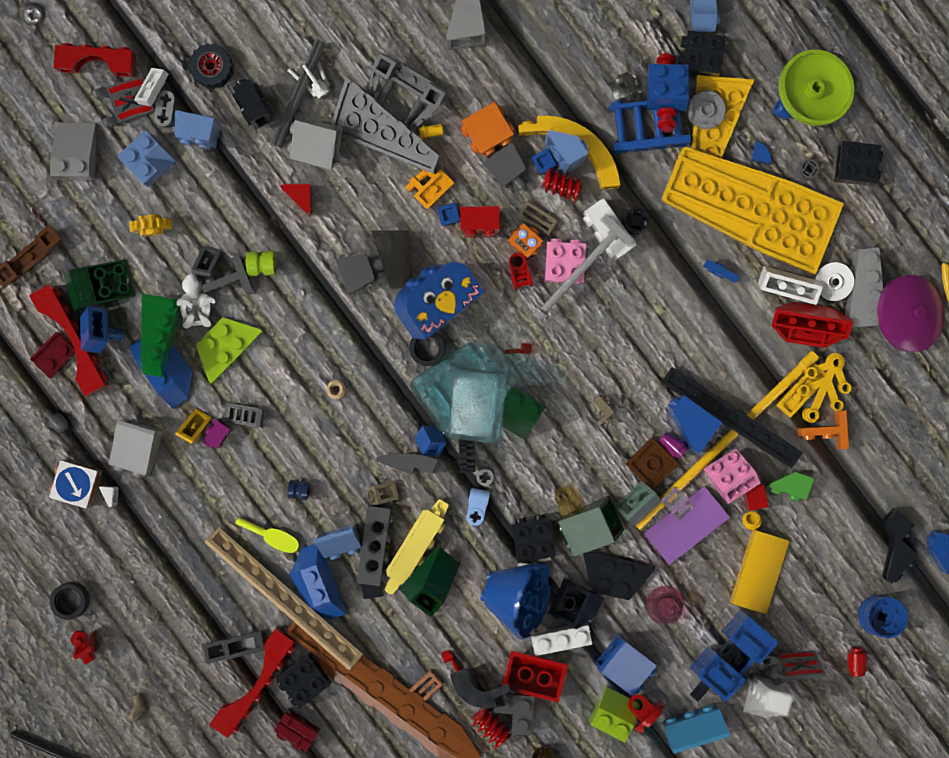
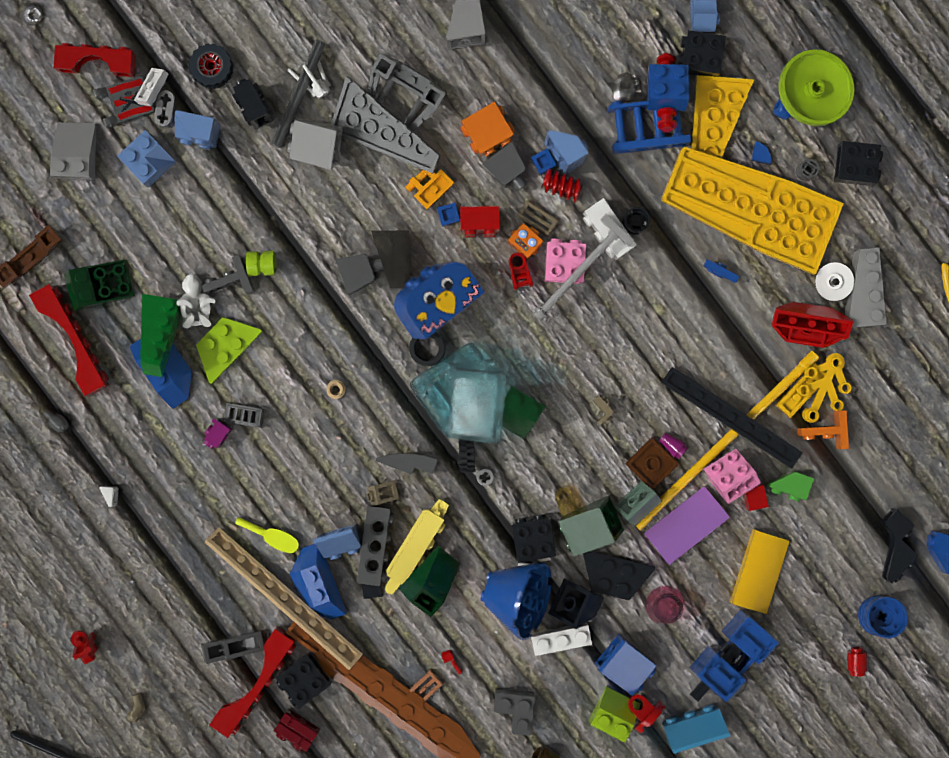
(53, 355): dark red plate -> none
(54, 600): black tyre -> none
(75, 483): piece -> none
(95, 330): blue brick -> none
(134, 447): light grey slope -> none
(150, 225): yellow gear -> none
(194, 426): yellow slope -> none
(207, 262): dark grey slope -> none
(298, 490): dark blue wheel -> none
(300, 194): red slope -> none
(430, 131): yellow pin -> none
(430, 441): blue panel -> none
(471, 691): black arch -> none
(477, 502): light blue piece -> none
(491, 727): red piece -> none
(525, 349): clear red hand -> none
(535, 675): red slope -> none
(597, 152): yellow arch -> none
(677, 503): clear brick -> none
(692, 422): blue slope -> none
(706, 110): light grey tile -> none
(752, 520): yellow plate -> none
(766, 698): white wedge -> none
(790, 285): white brick -> none
(795, 666): dark grey flag -> none
(910, 313): magenta dish -> none

